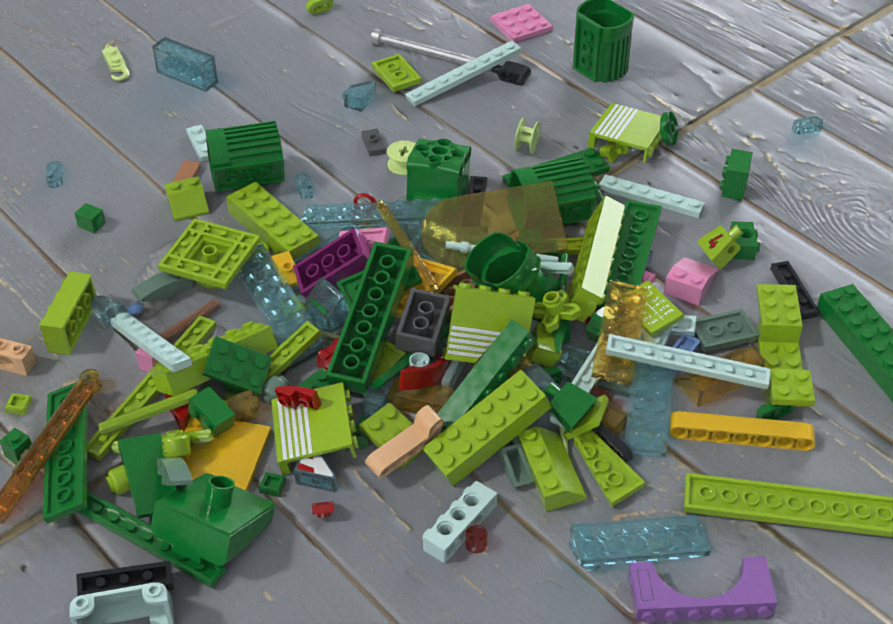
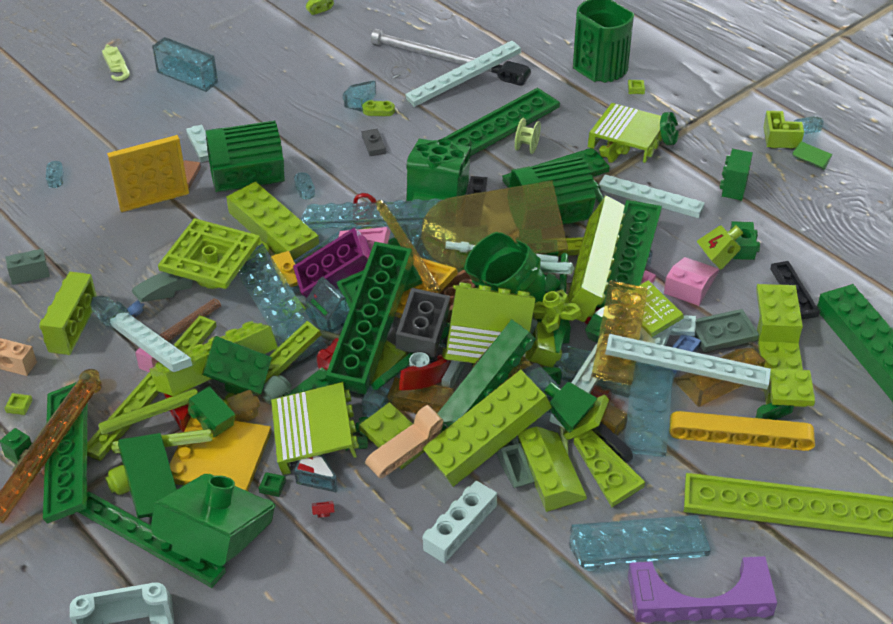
(27, 266): none -> sand green brick
(90, 218): green brick -> none
(125, 577): black brick -> none
(148, 173): none -> yellow plate
(174, 471): sand green slope -> none
(176, 444): lime head -> none
(186, 198): lime slope -> none
(294, 396): red slope -> none
(378, 108): none -> lime plate
(396, 72): lime plate -> none
(398, 154): yellowish green piece -> none
(480, 535): clear red wheel -> none
(504, 120): none -> green plate
(521, 23): bright pink plate -> none
(636, 87): none -> lime tile
(781, 132): none -> lime brick
(812, 155): none -> bright green slope

